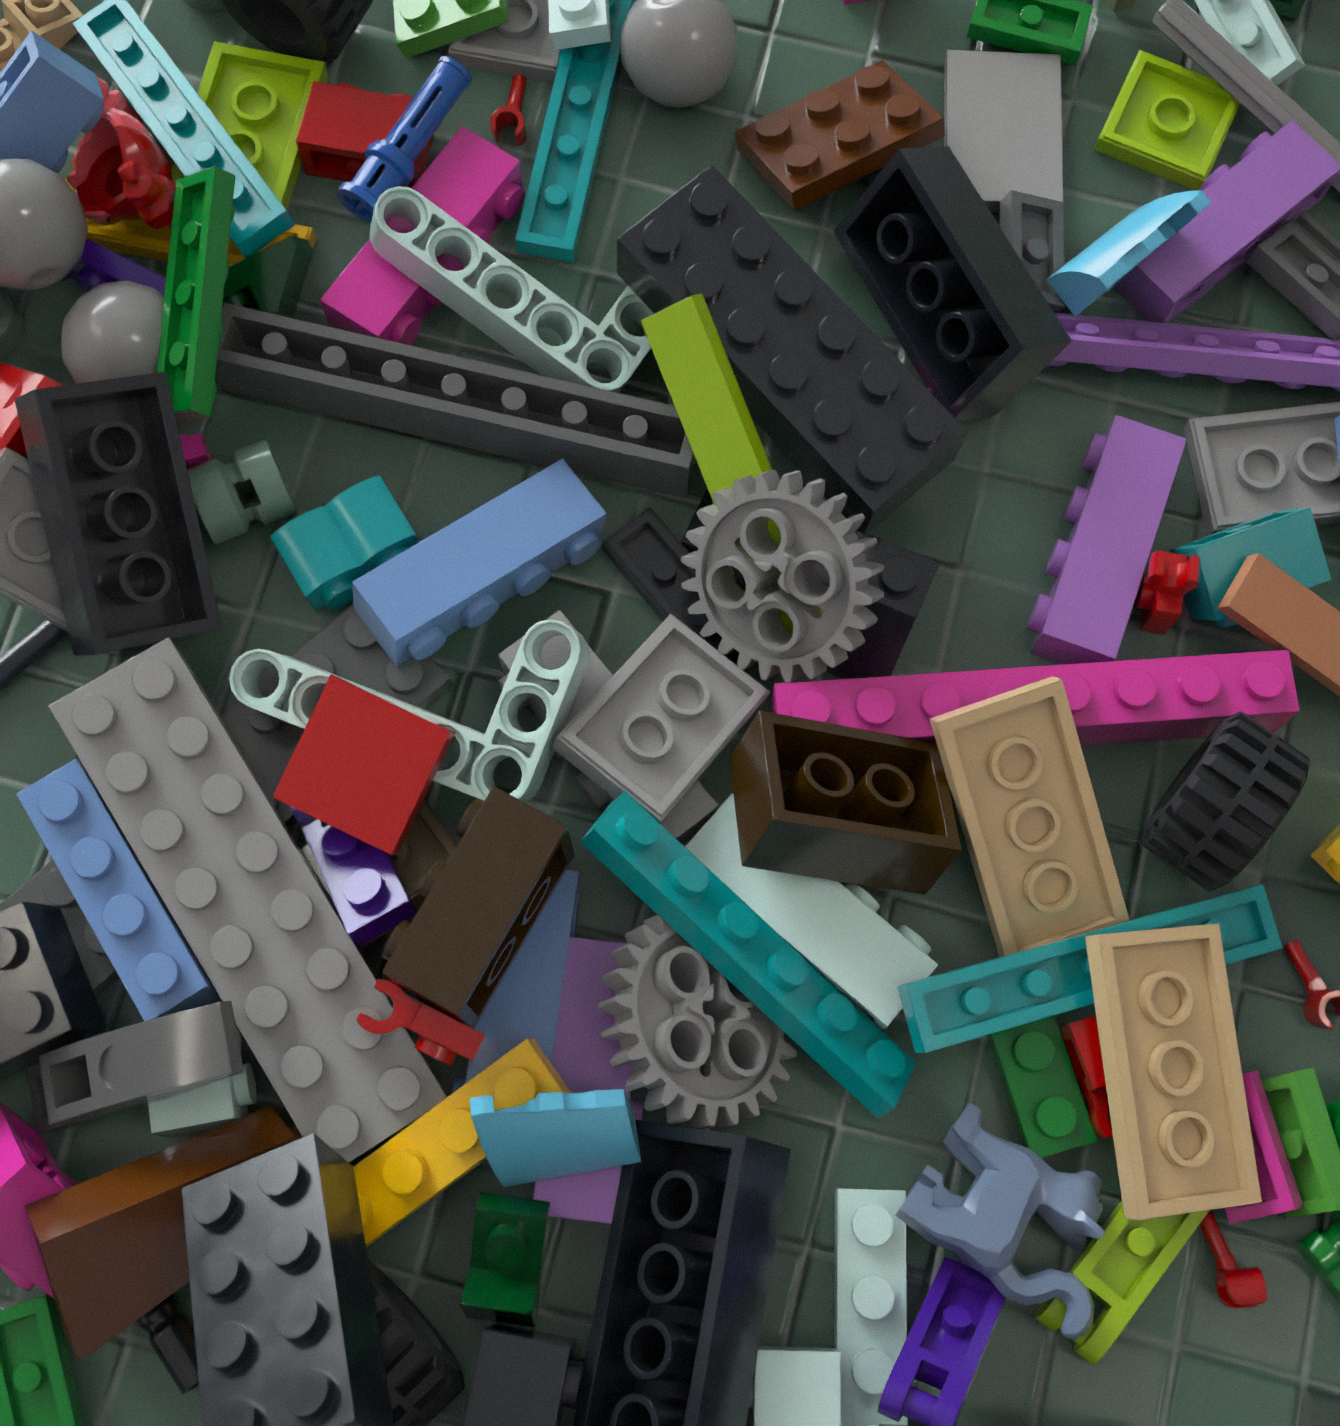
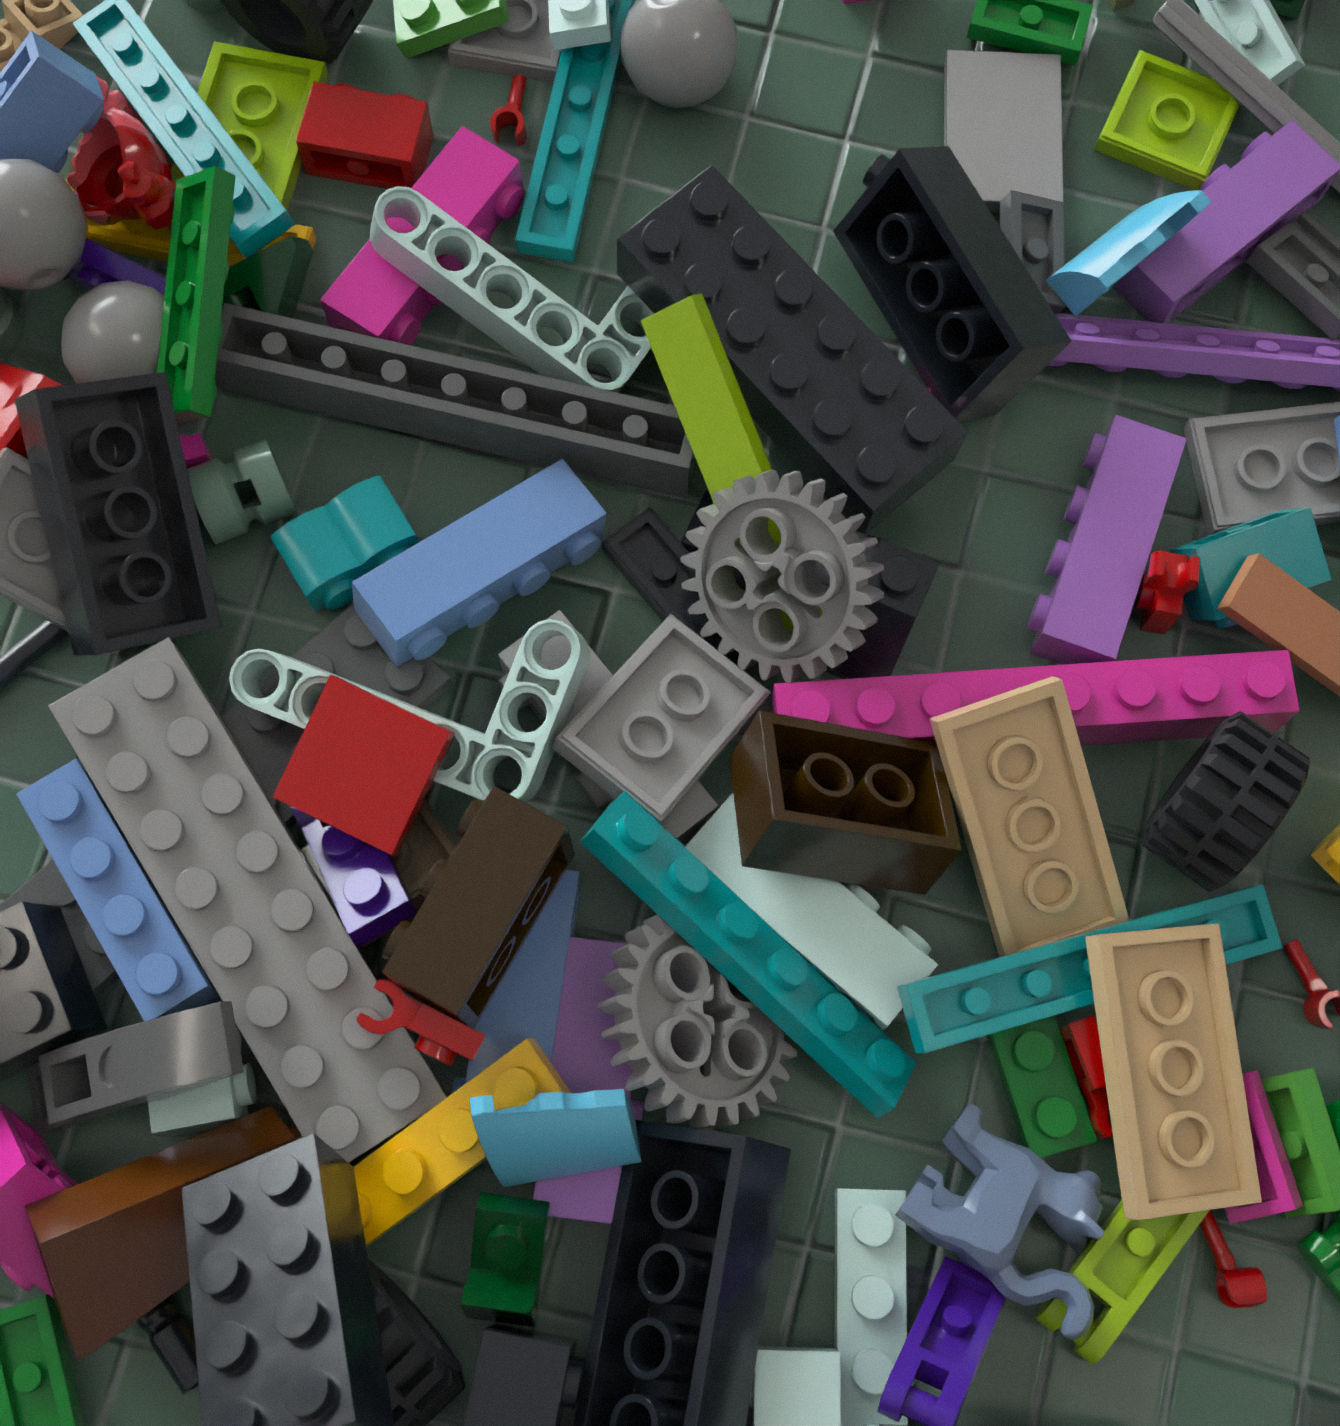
(391, 160): blue pin -> none
(838, 134): reddish brown plate -> none

